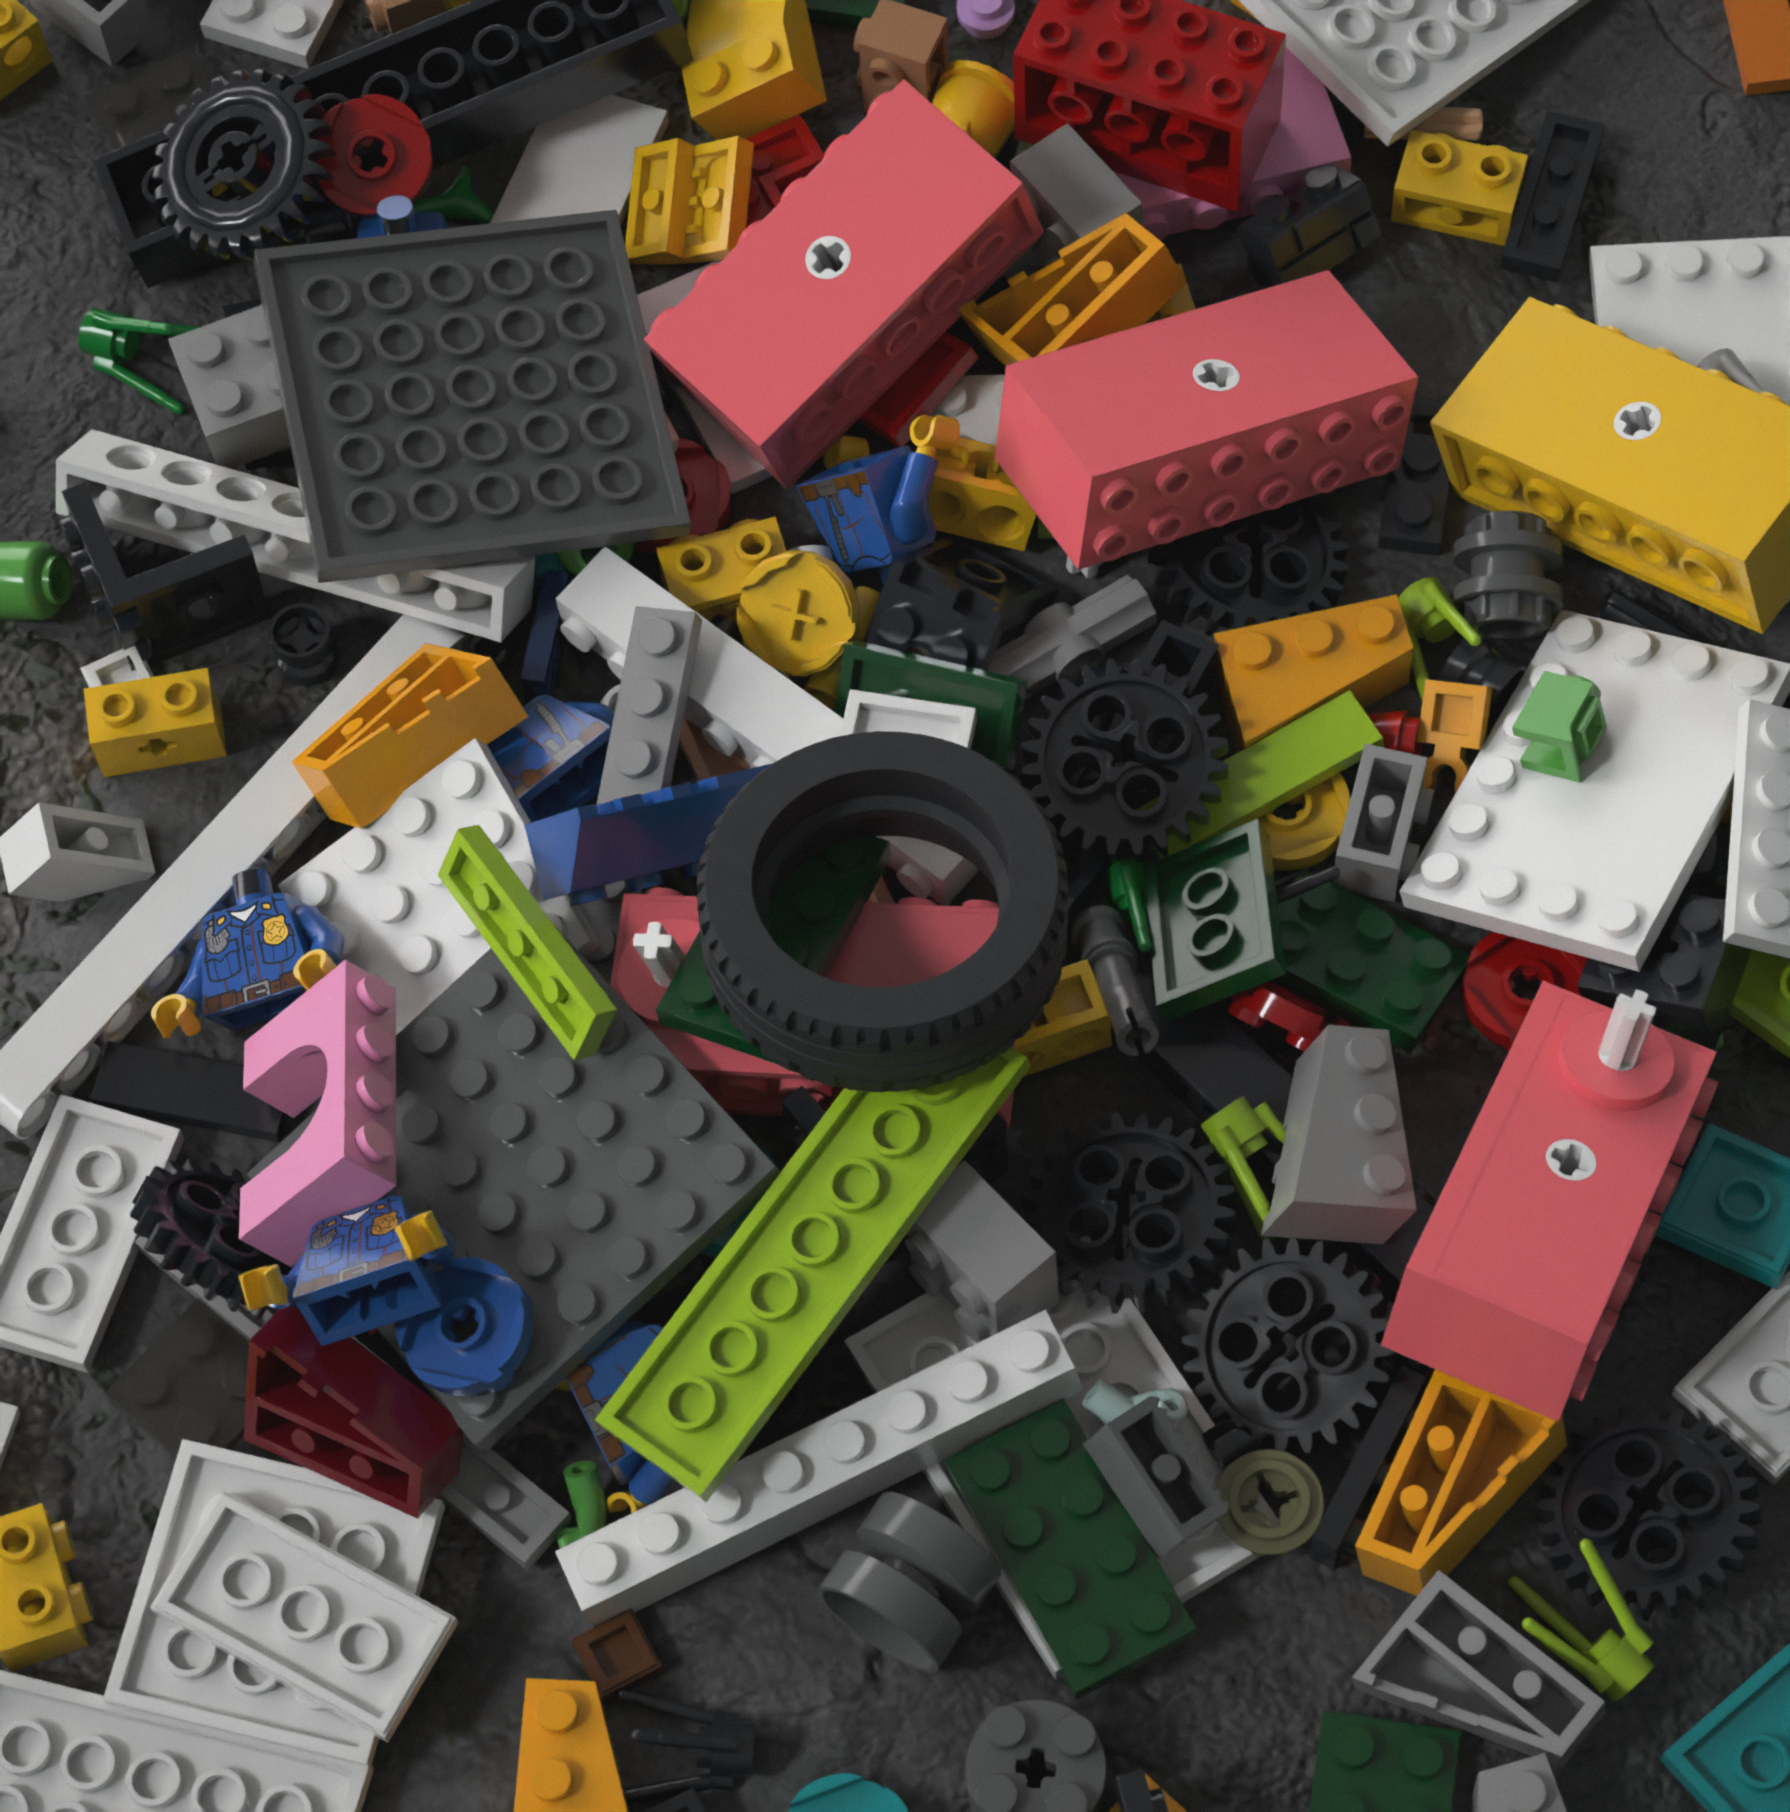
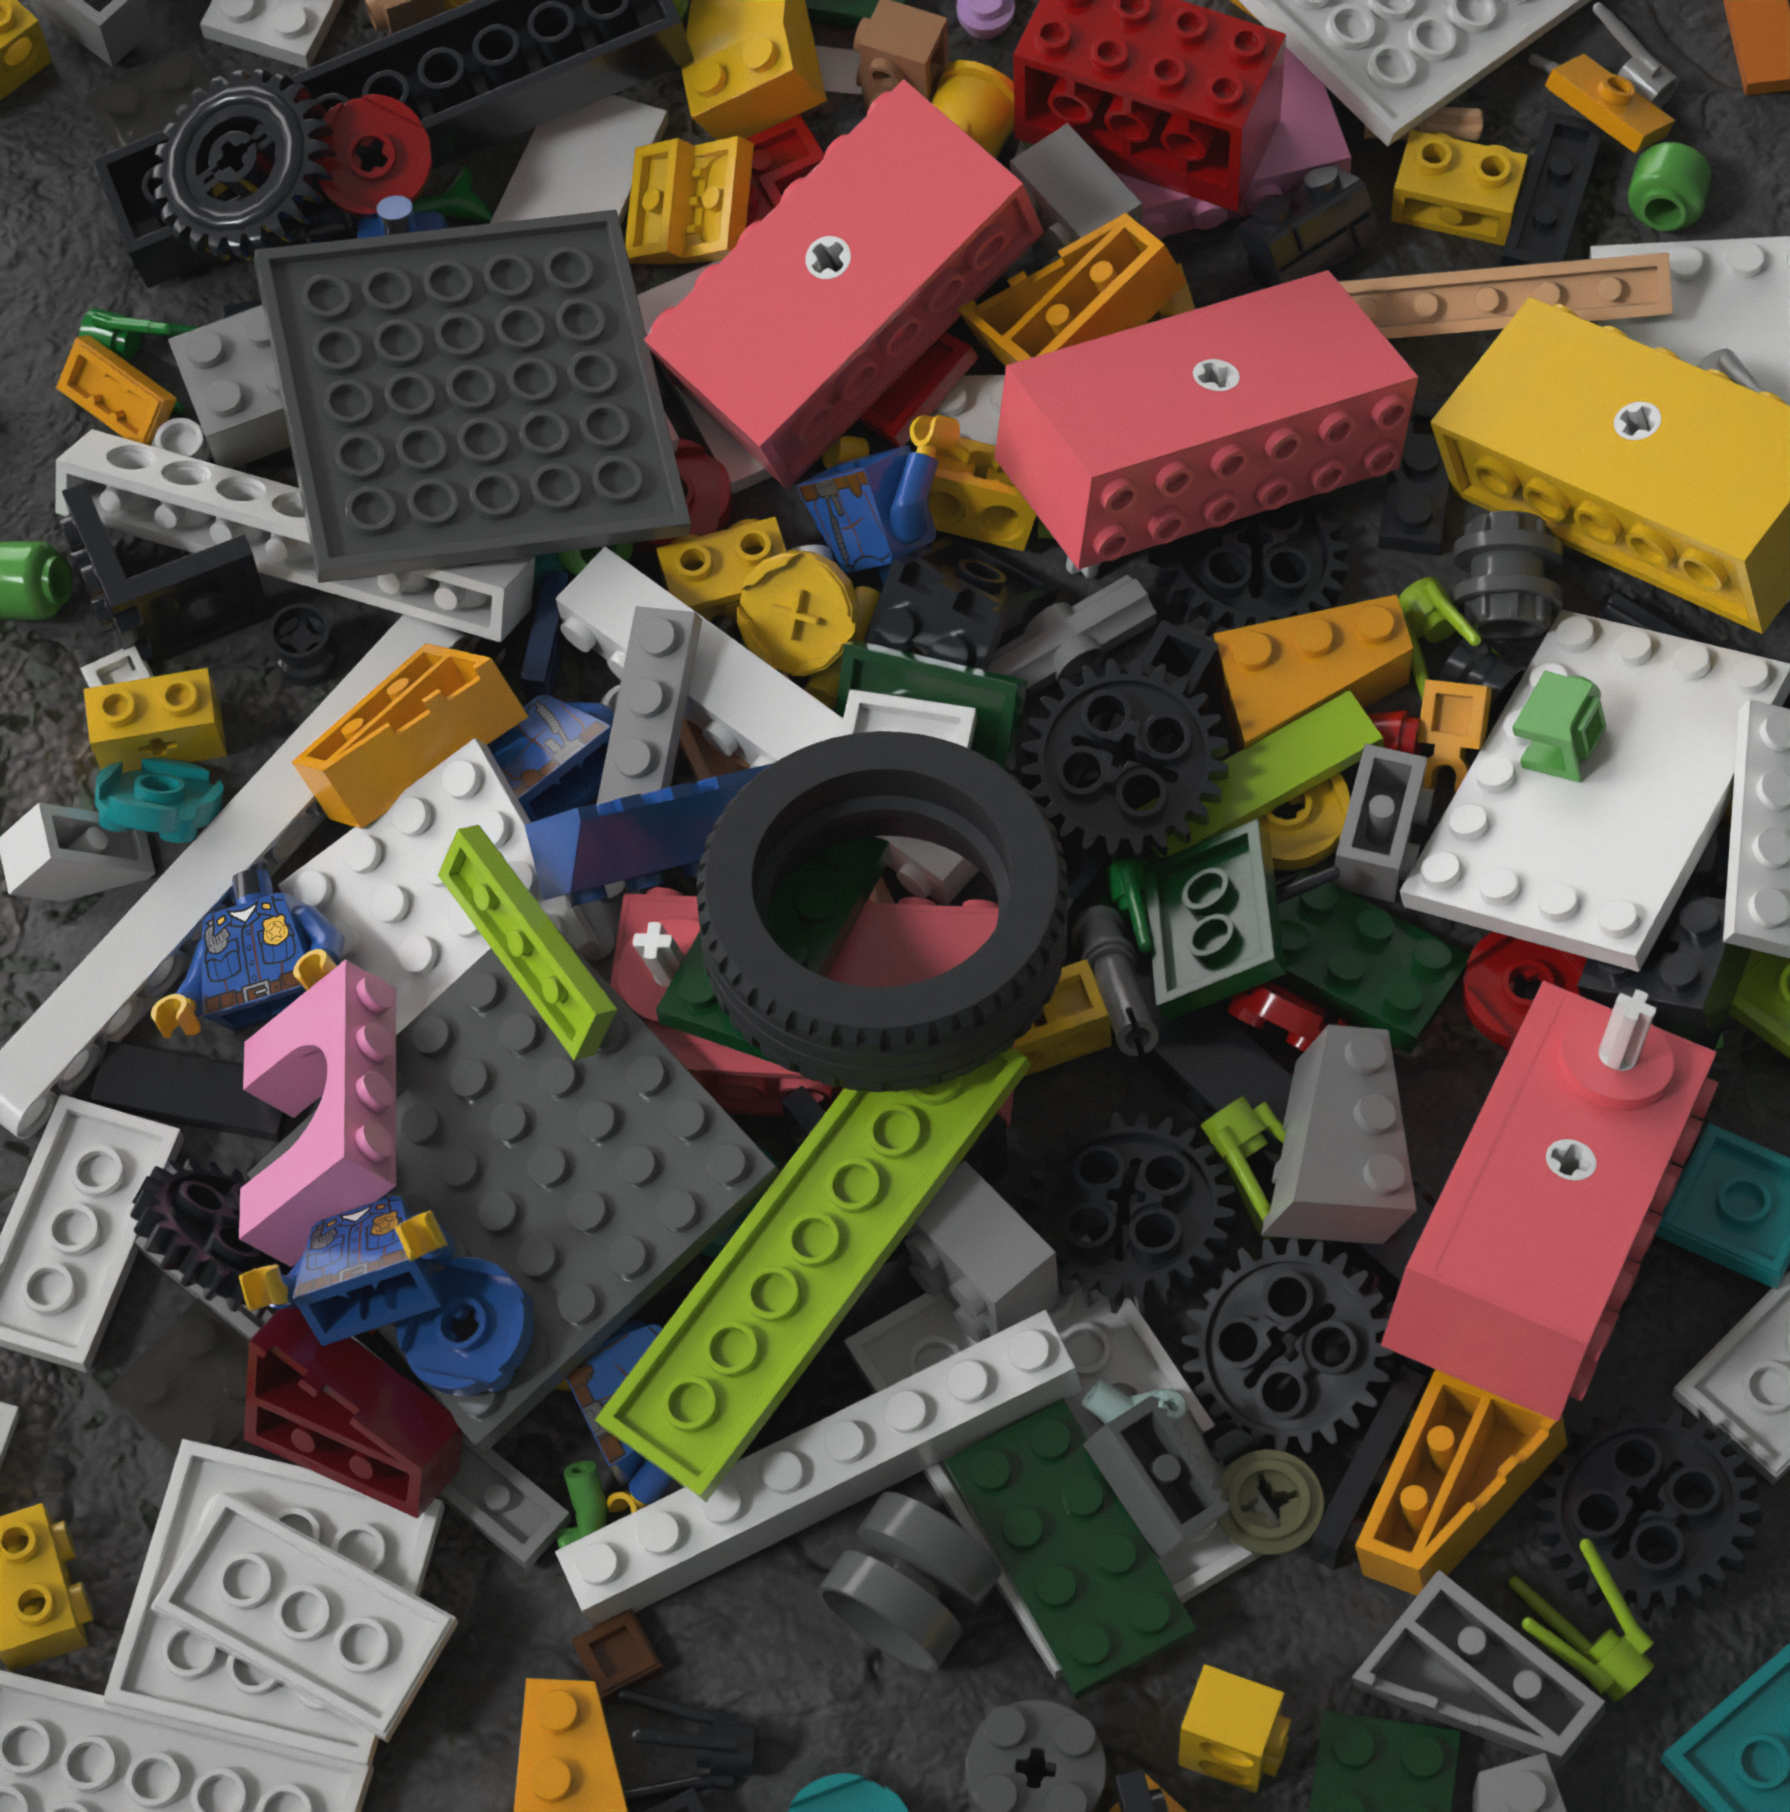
(115, 391): none -> light orange plate
(159, 798): none -> teal plate
(183, 438): none -> white plate
(839, 69): none -> white sticker
(1233, 1729): none -> yellow brick
(1492, 296): none -> light nougat plate
(1609, 102): none -> light orange plate
(1642, 70): none -> light grey plant
(1669, 186): none -> bright green head

